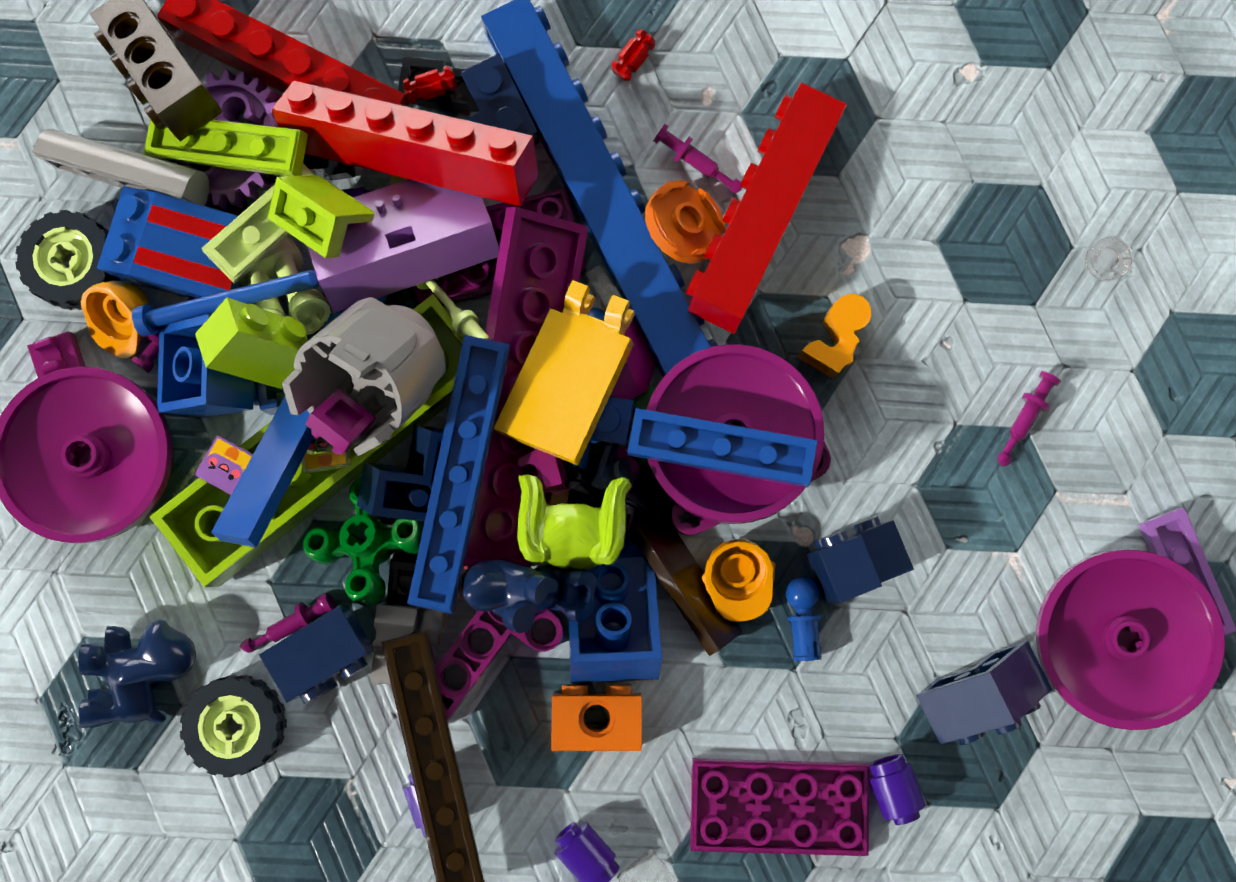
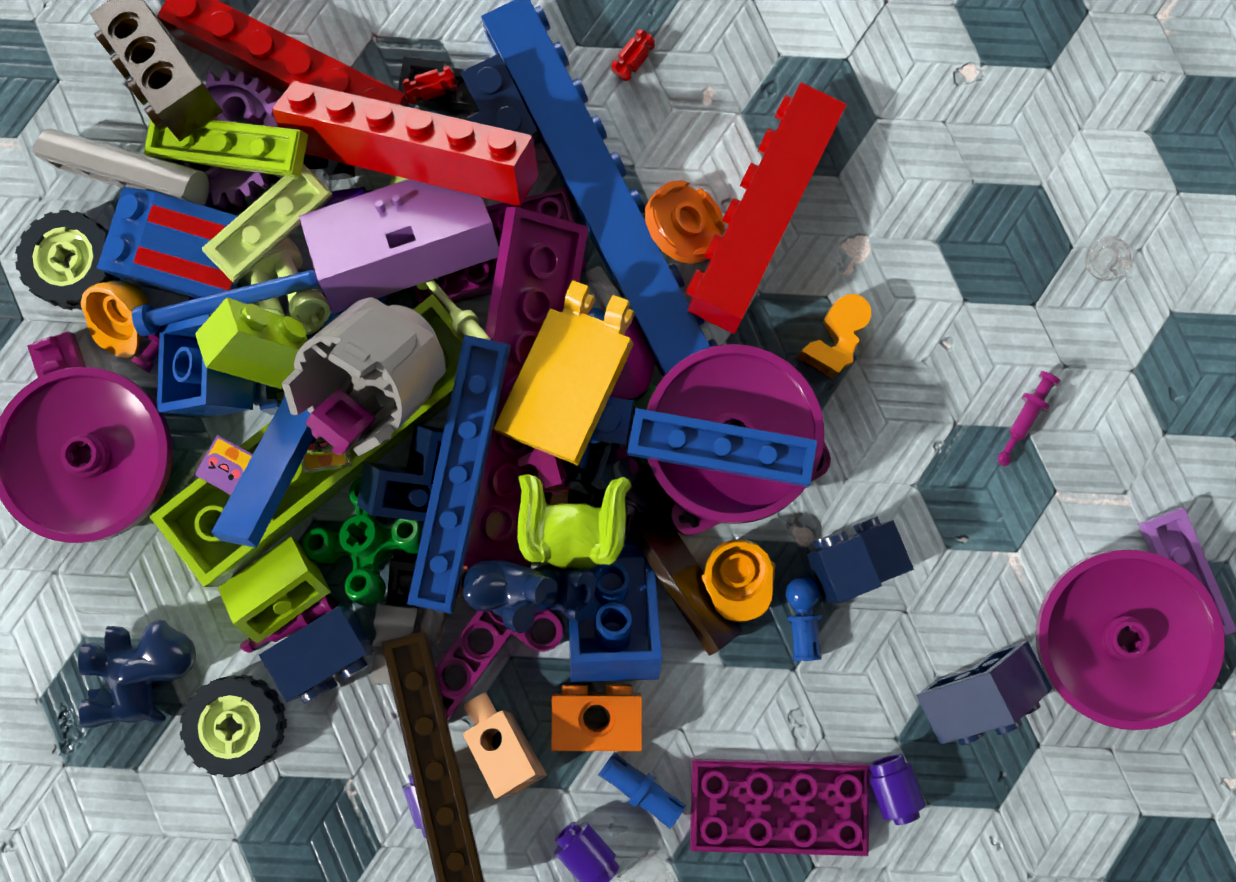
(273, 590): none -> lime brick
(315, 212): lime panel -> none
(512, 764): none -> light nougat torso
(642, 790): none -> blue pin
(695, 158): magenta piece -> none

